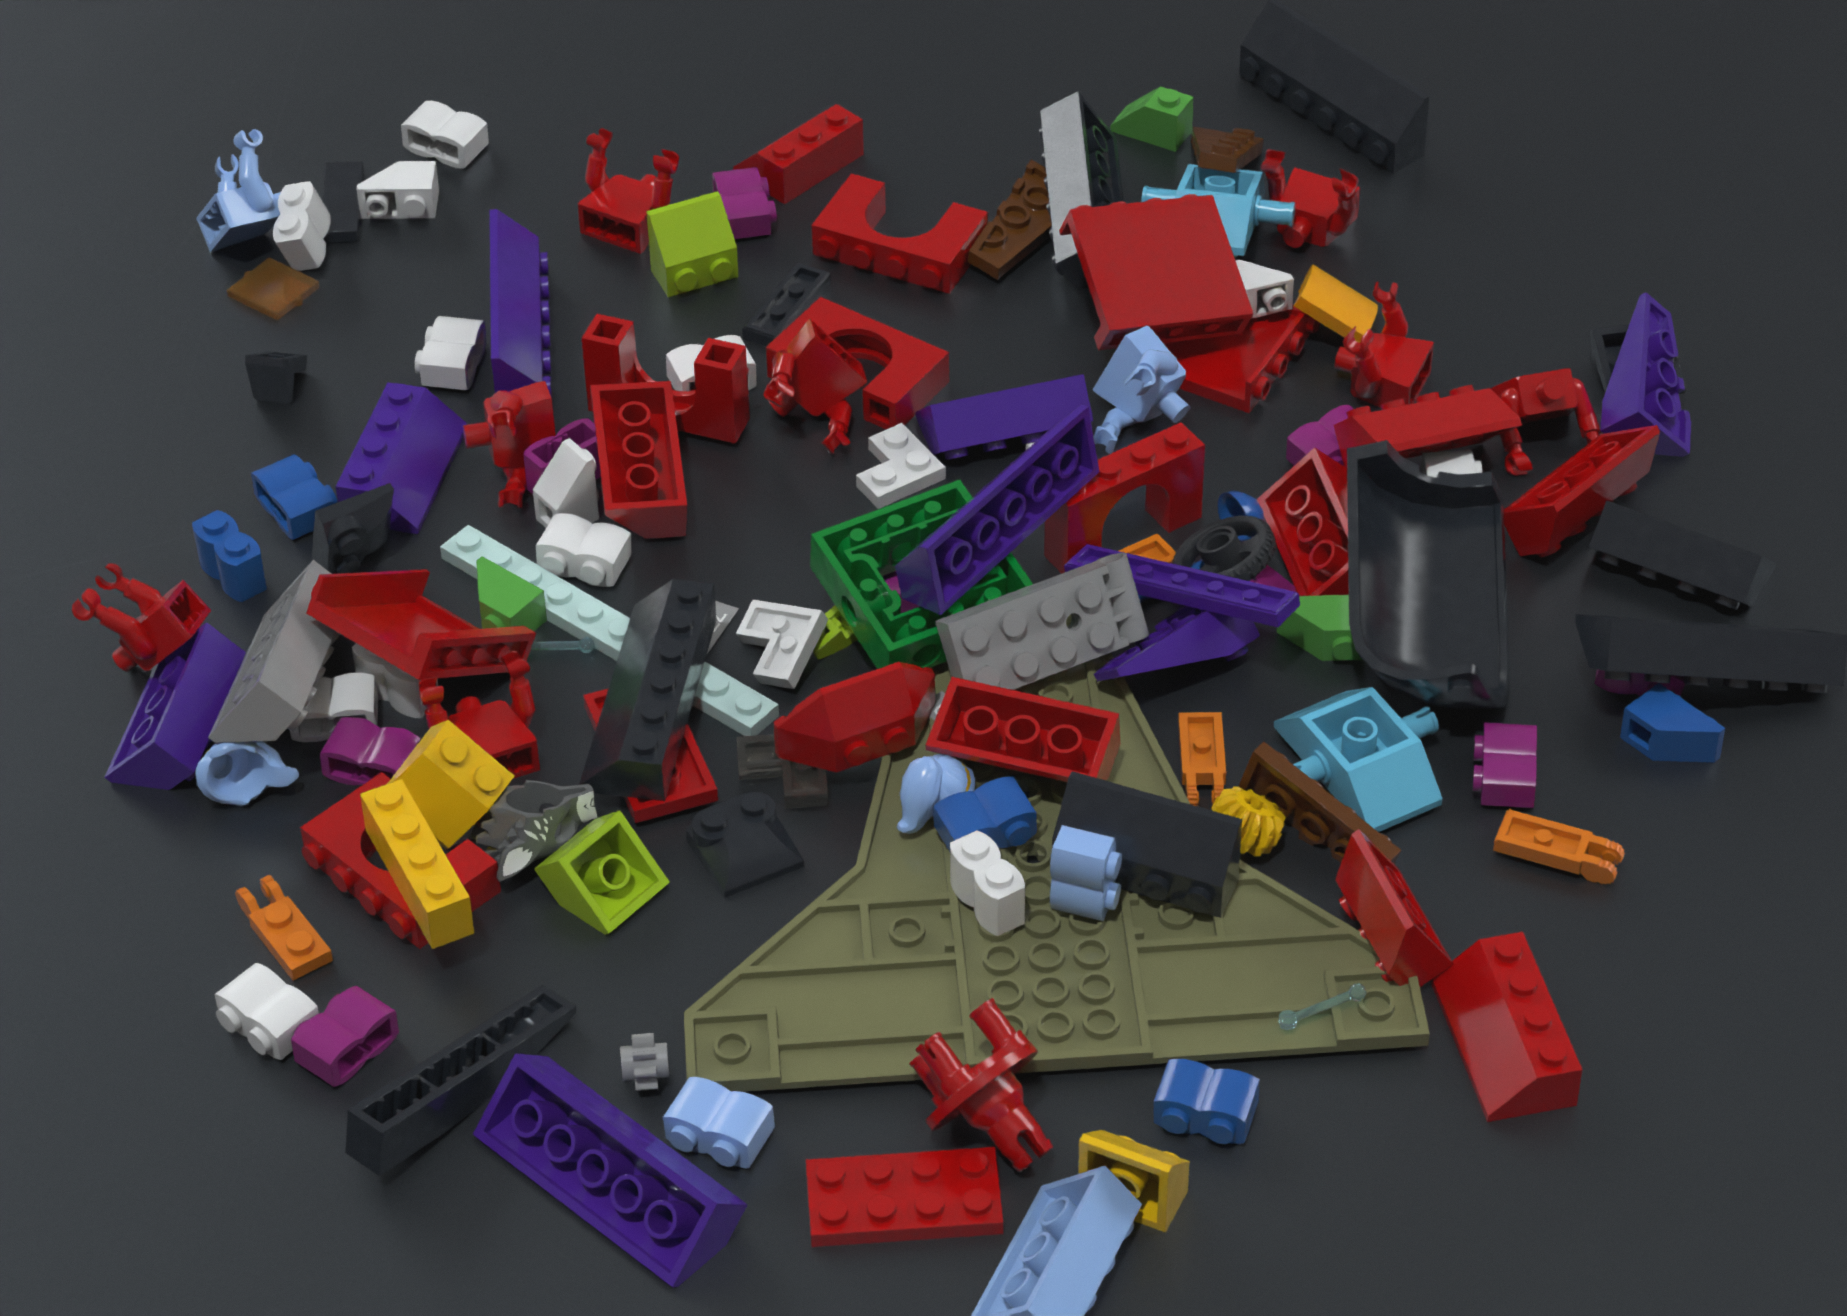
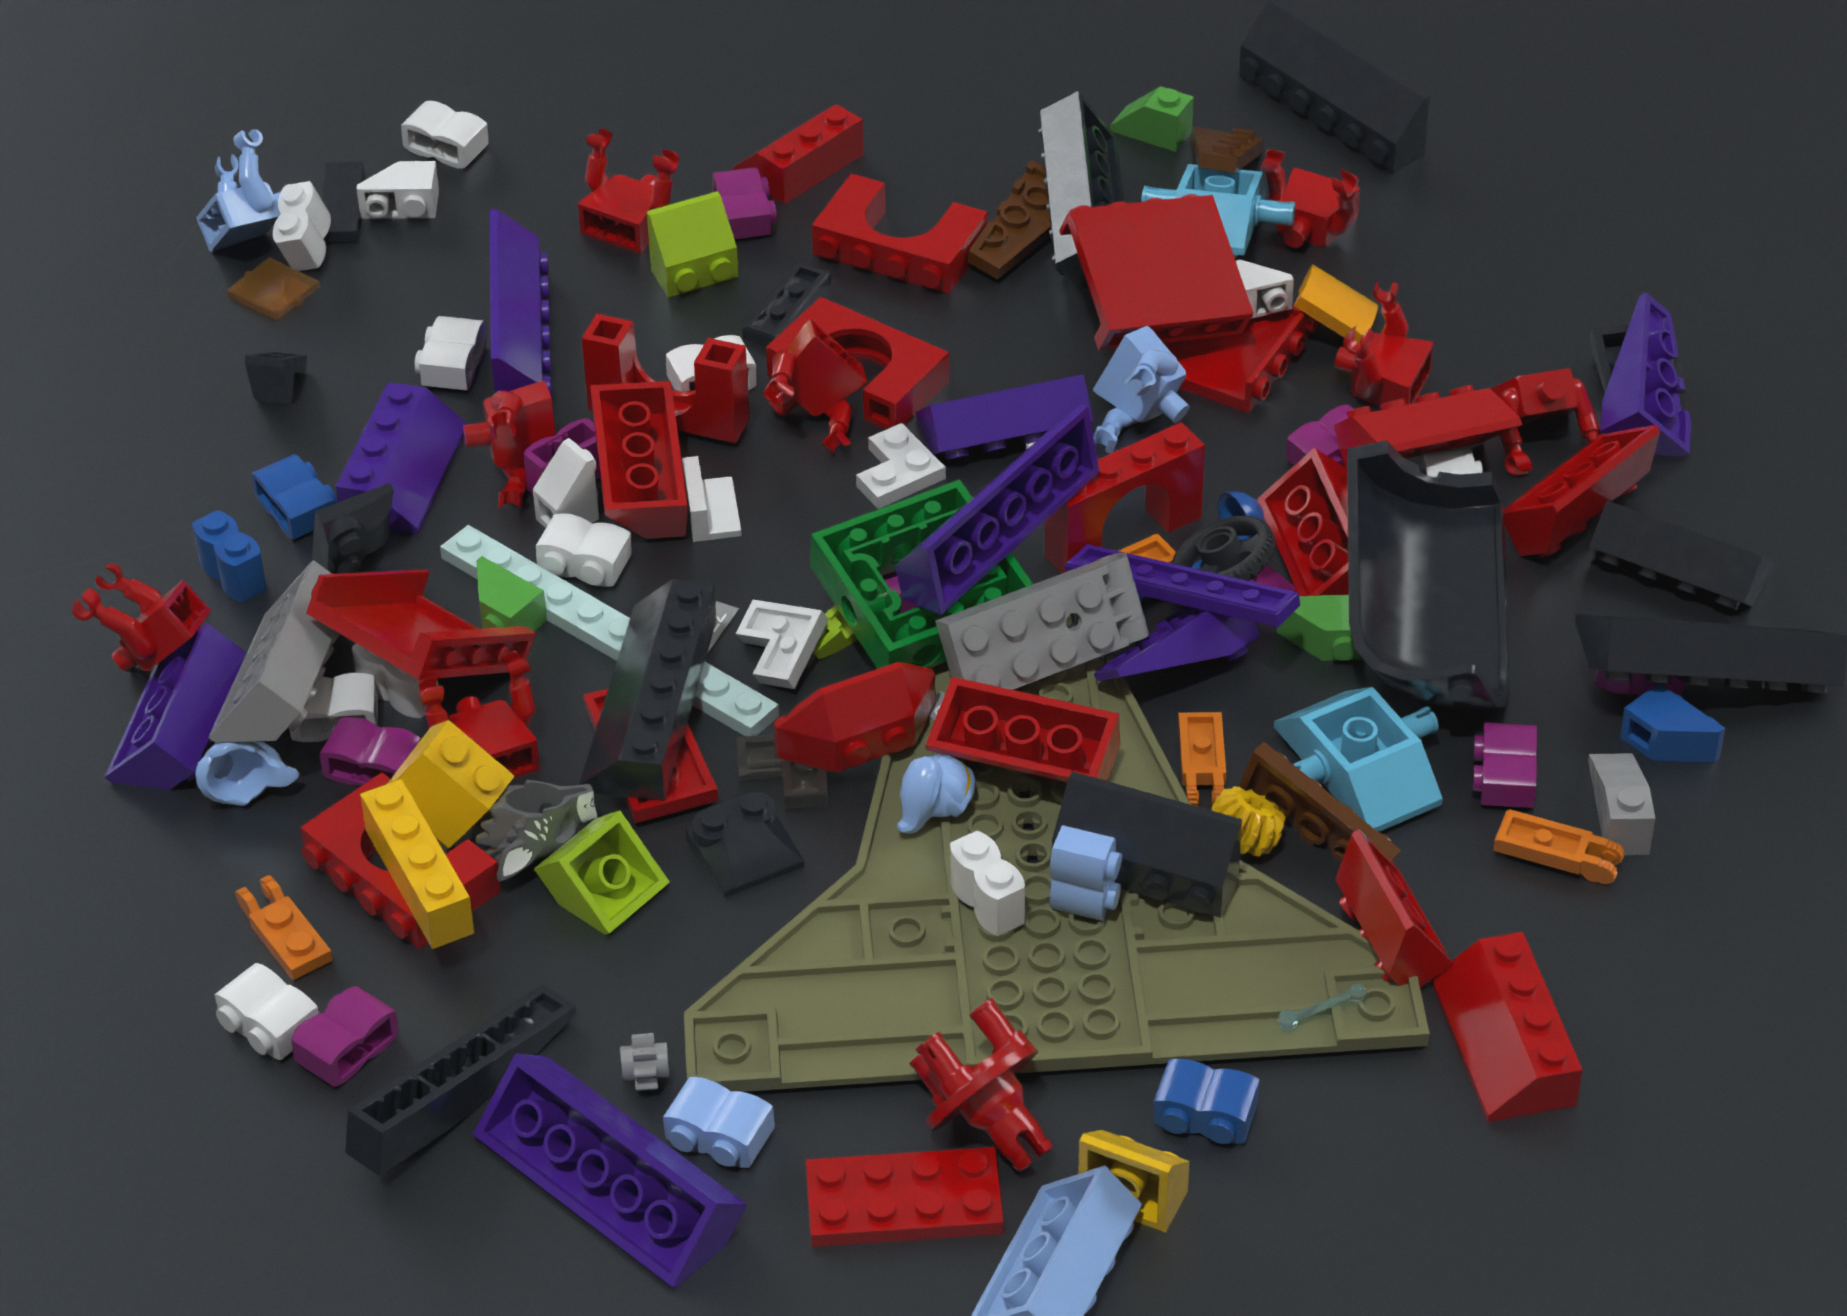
(585, 645): clear light blue hinge -> none
(710, 504): none -> white panel
(994, 809): blue brick -> none
(1623, 801): none -> light grey slope

